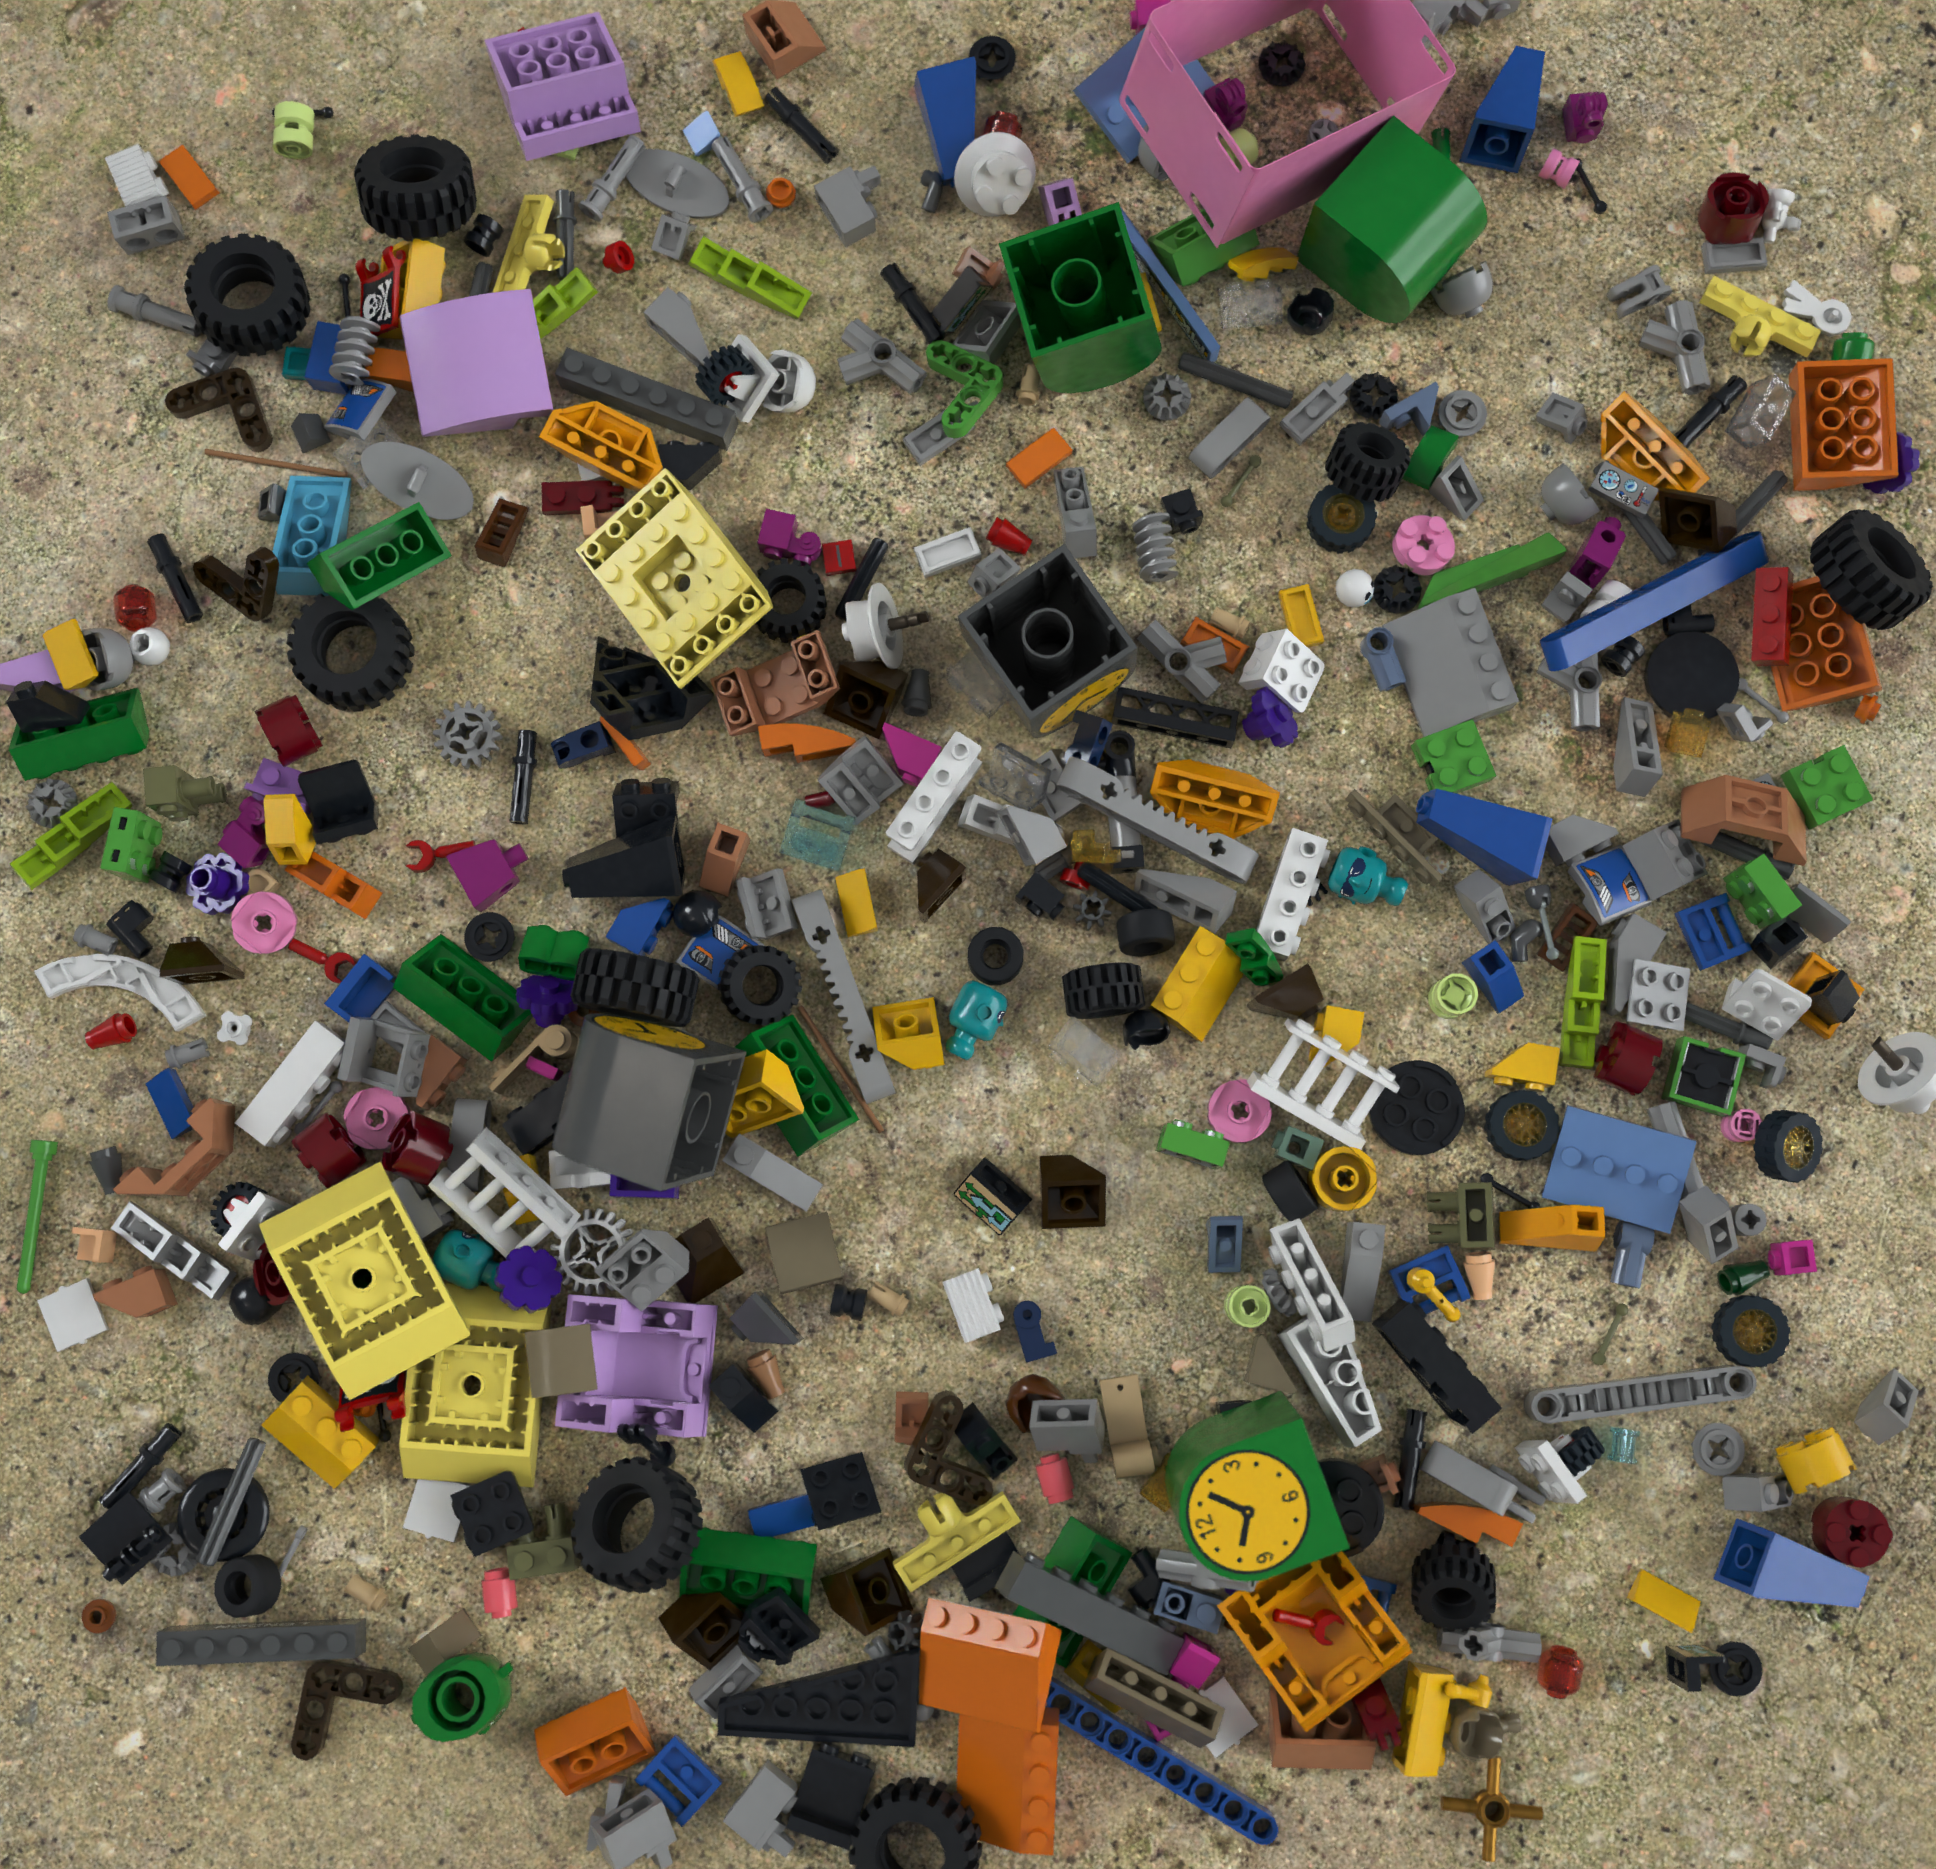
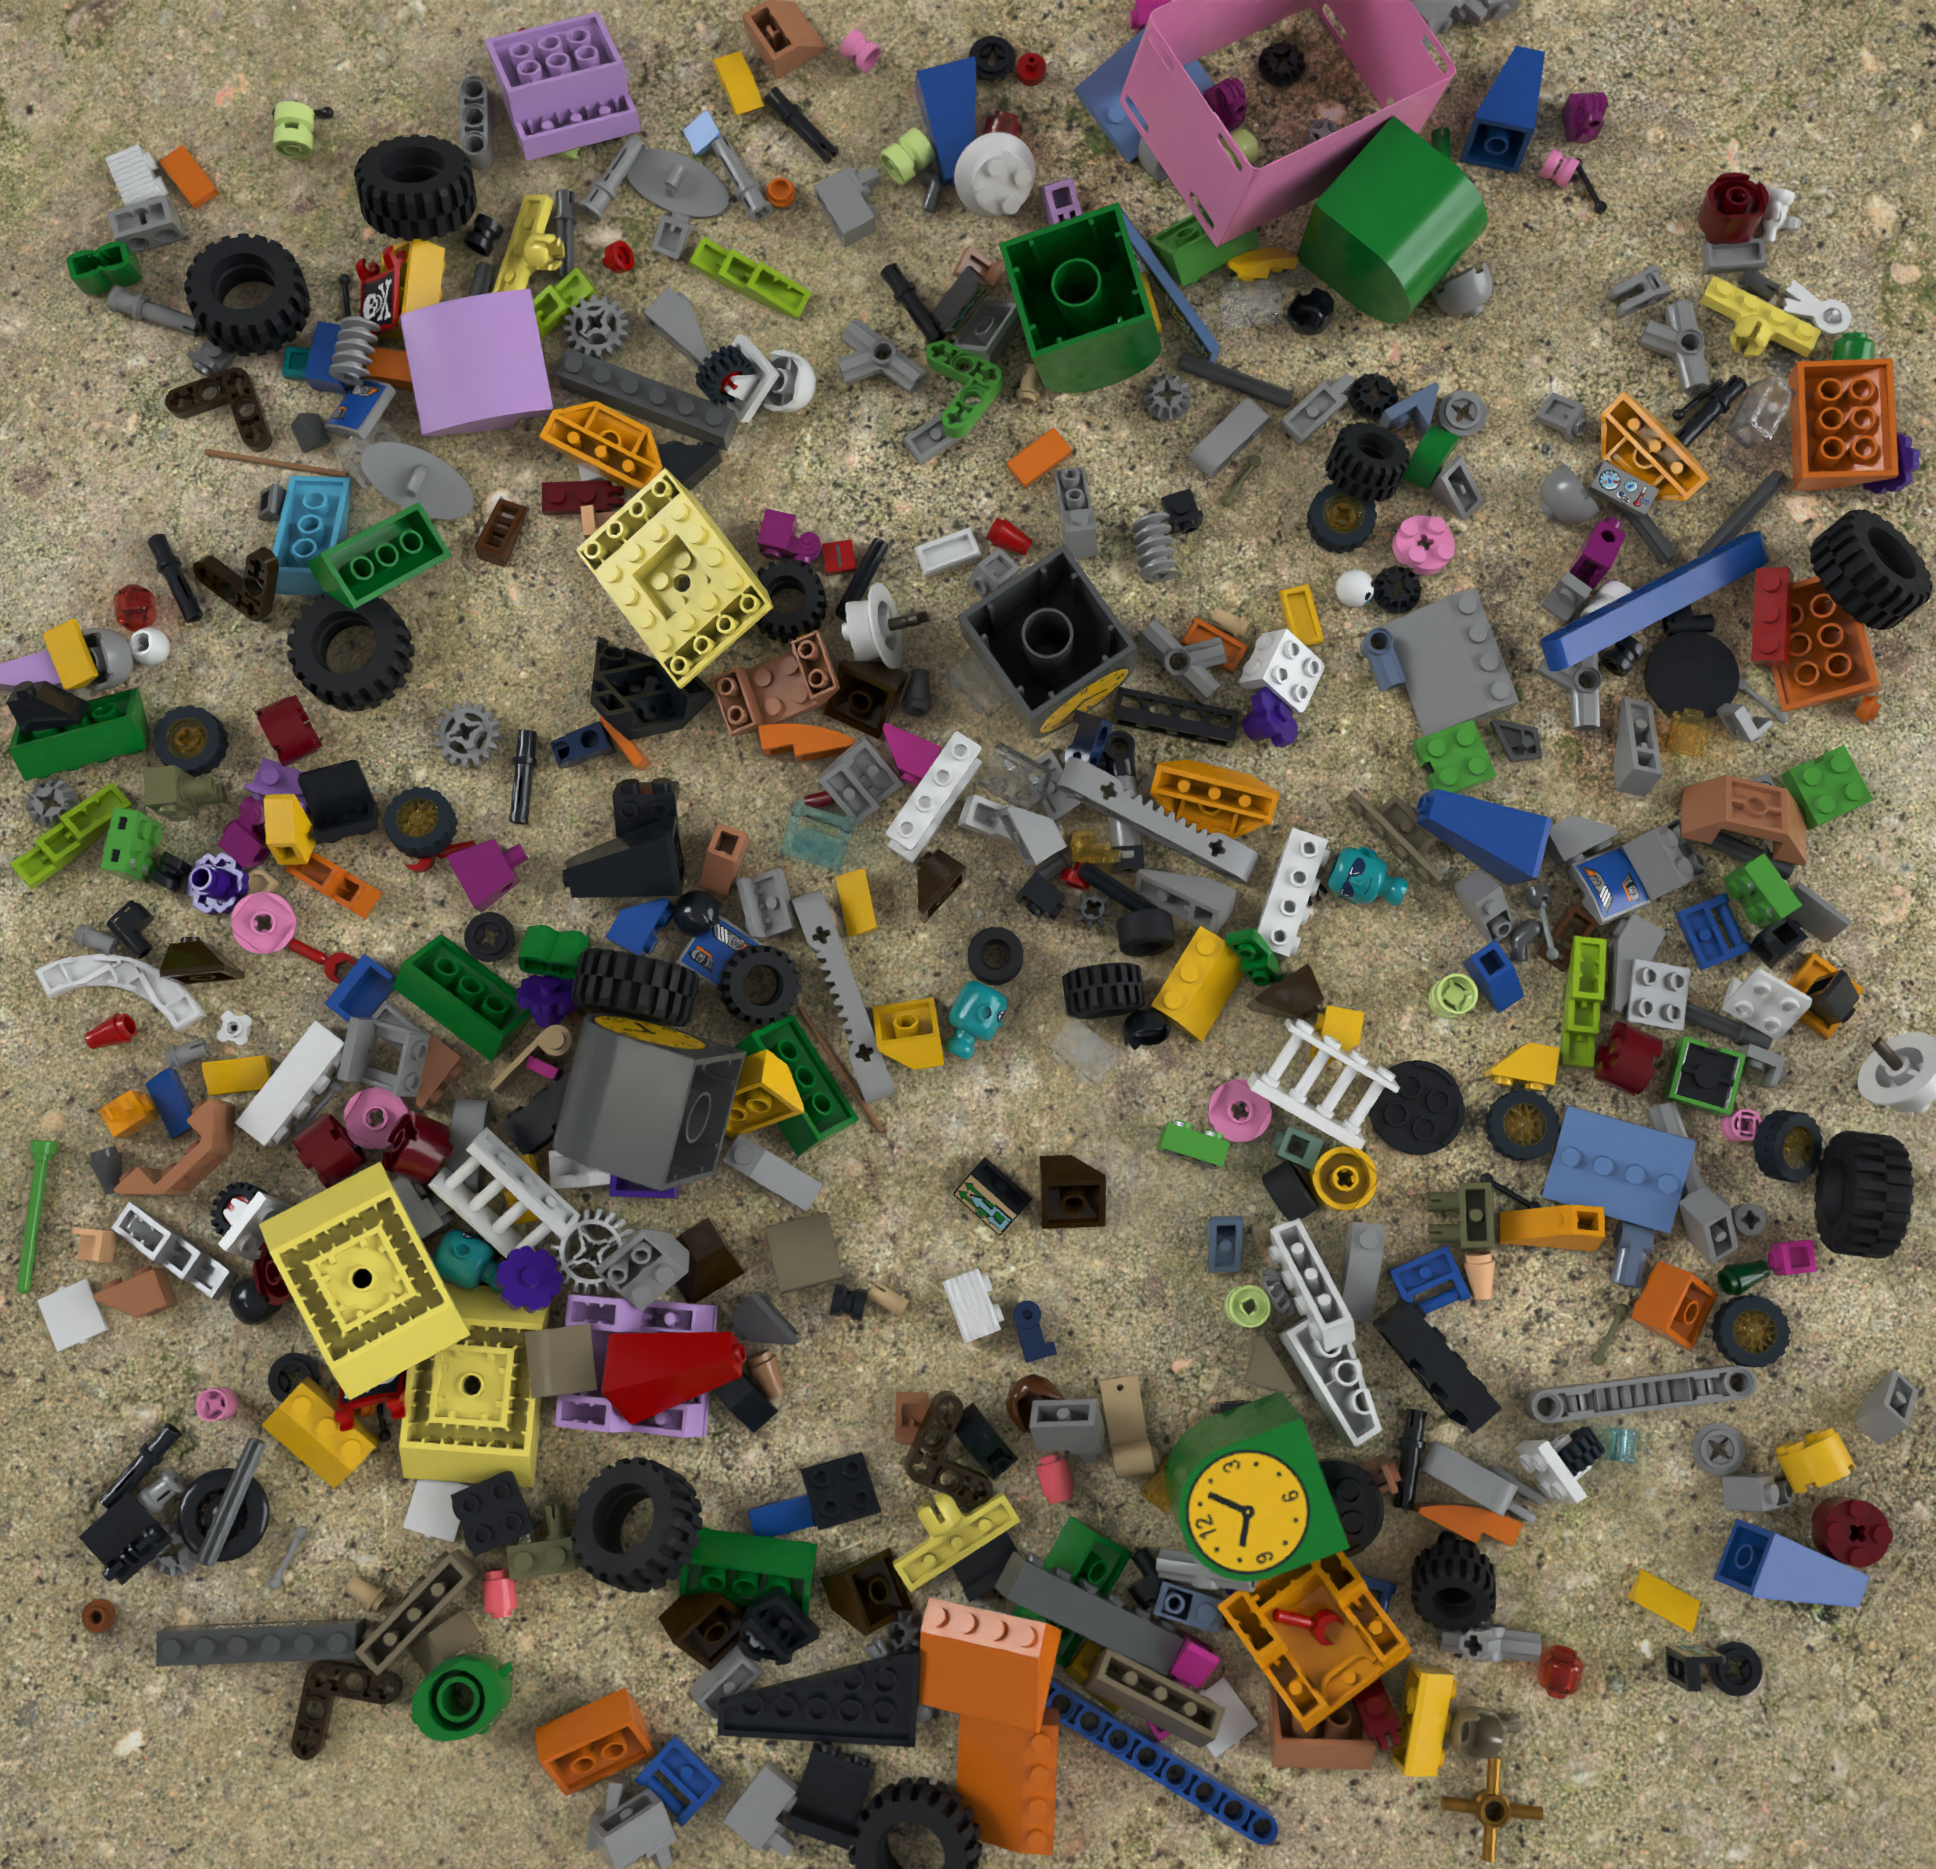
(104, 268): none -> green brick
(128, 1113): none -> light orange brick
(190, 740): none -> black wheel
(210, 1405): none -> bright pink wheel
(237, 1074): none -> yellow slope
(264, 1586): black tyre -> none
(417, 1612): none -> dark tan brick
(420, 822): none -> black wheel
(473, 110): none -> light grey beam
(597, 322): none -> light grey gear
(646, 1435): black hinge -> none
(665, 1369): none -> red slope
(857, 48): none -> bright pink wheel
(910, 154): none -> yellowish green wheel
(1031, 69): none -> red tile
(1423, 1282): yellow piece -> none
(1476, 1693): yellow piece -> none
(1494, 568): bright green wedge -> none
(1517, 740): none -> dark grey piece
(1674, 1305): none -> orange slope
(1678, 414): none -> black hinge
(1696, 519): dark brown slope -> none
(1758, 283): none -> dark grey pin
(1863, 1194): none -> black tyre

